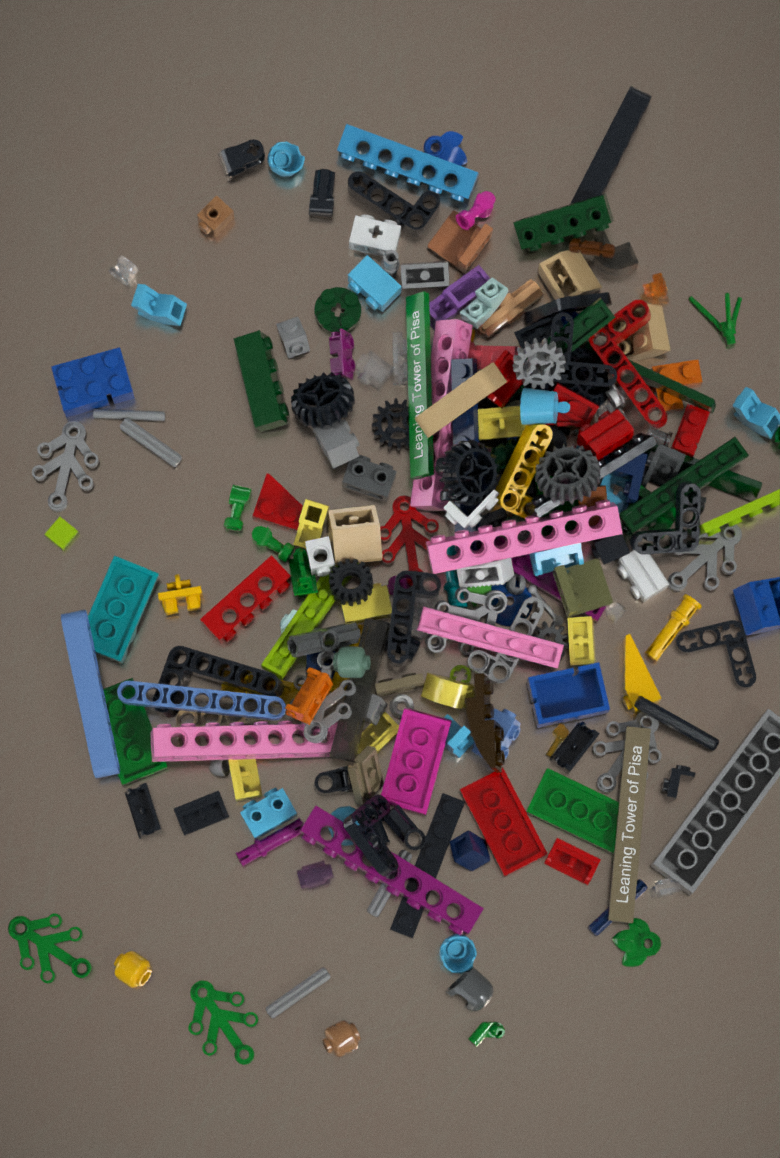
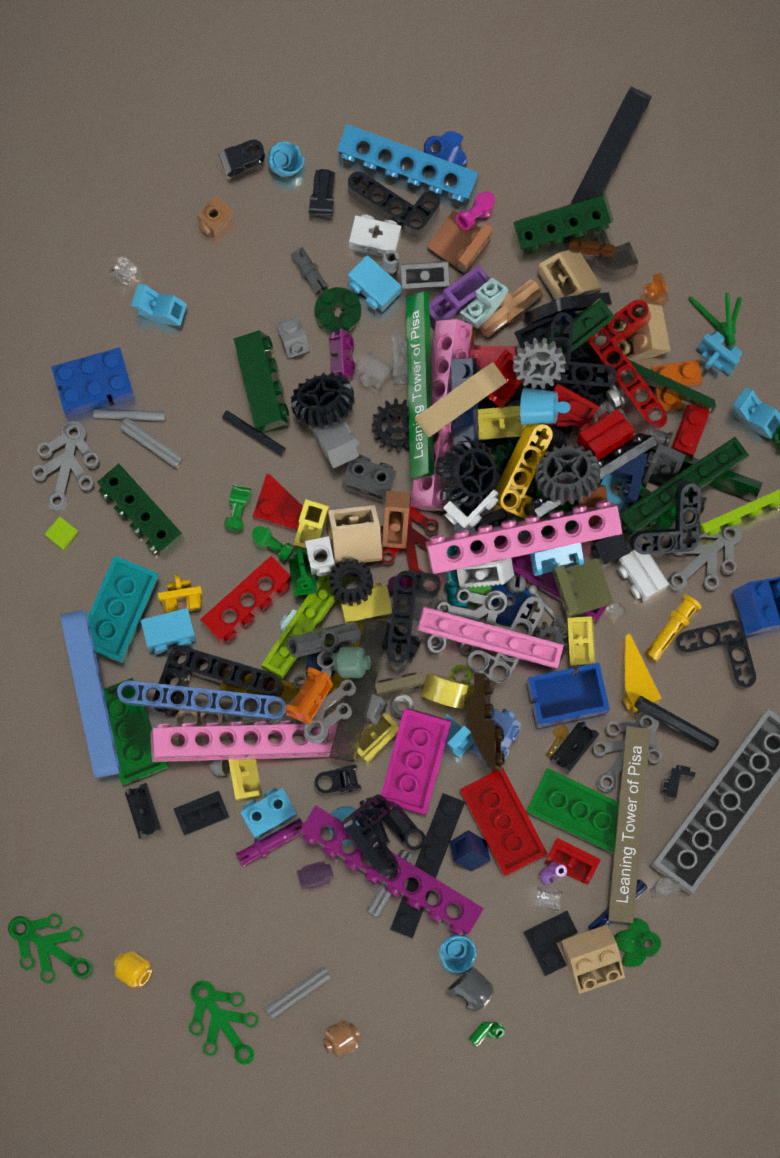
(140, 510): none -> dark green brick
(168, 631): none -> medium azure brick
(254, 433): none -> black bar
(309, 270): none -> dark grey pin
(365, 775): dark tan plate -> none
(396, 519): none -> nougat slope
(543, 941): none -> black plate
(547, 899): none -> clear bush
(554, 868): none -> medium lavender arm
(593, 958): none -> tan slope
(717, 354): none -> medium azure hips

